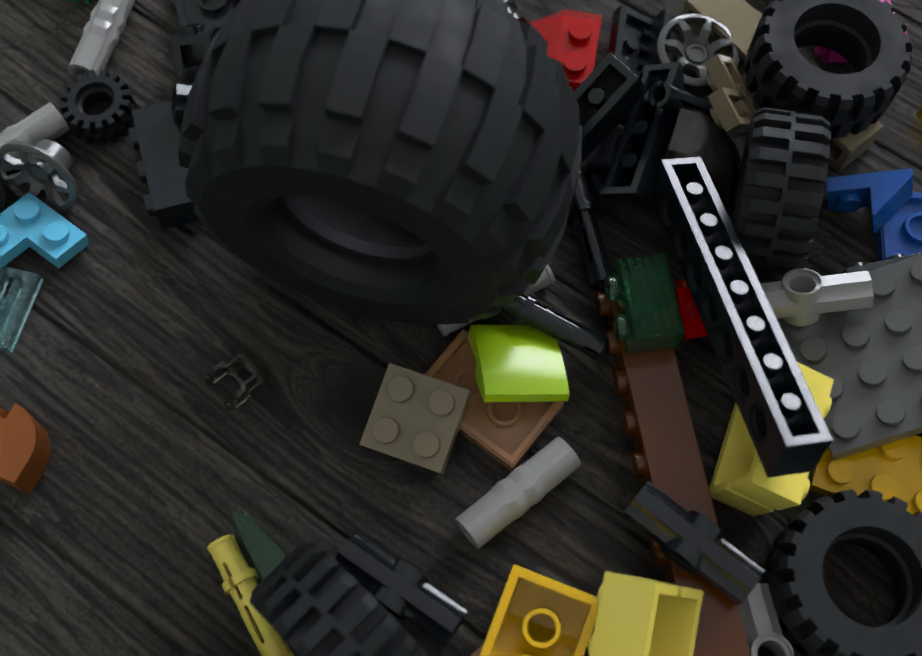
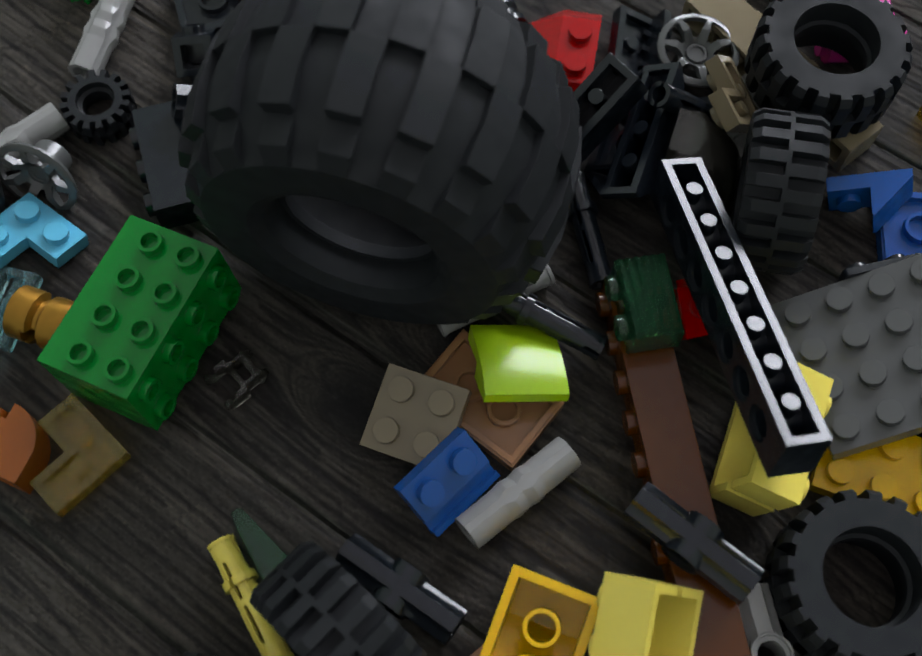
(33, 315): none -> pearl gold wheel
(87, 459): none -> clear yellow plate
(142, 322): none -> green brick
(447, 481): none -> blue plate
(807, 294): light grey piece -> none

